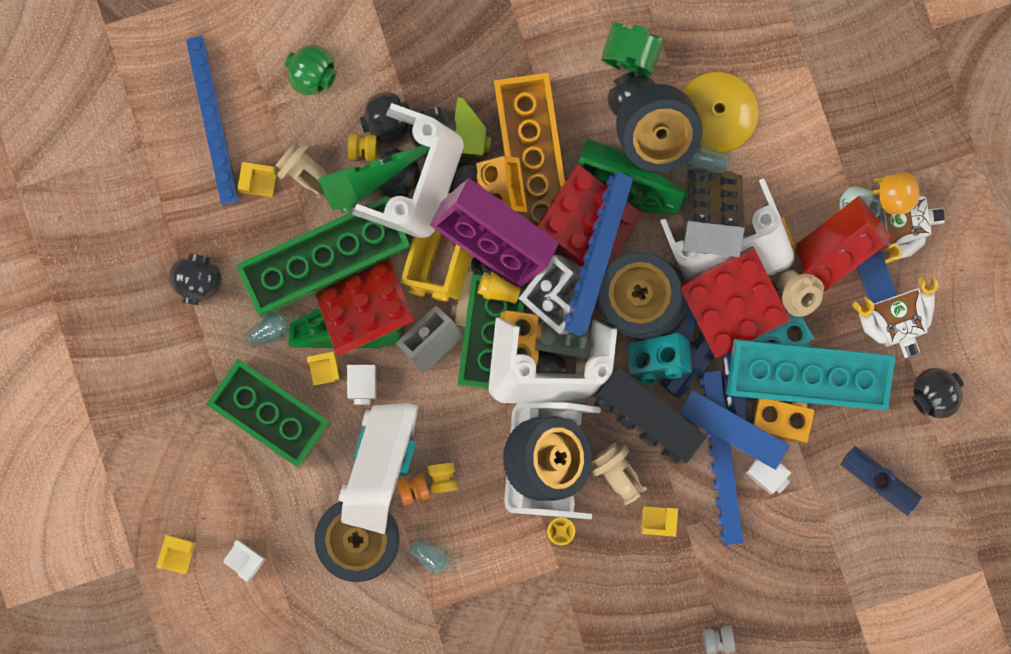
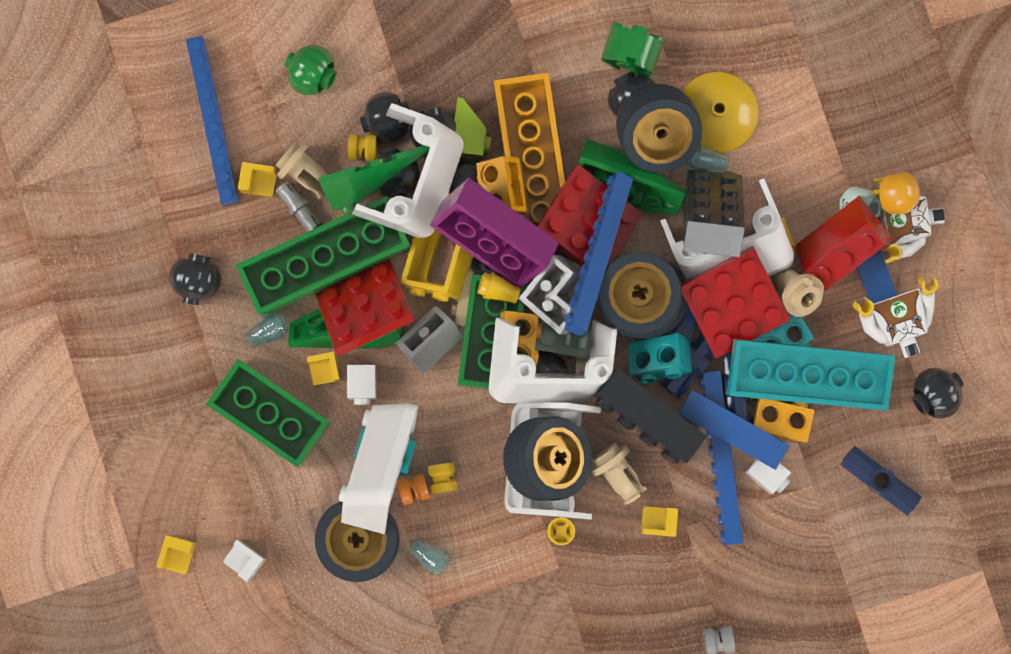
(298, 206): none -> light grey pin

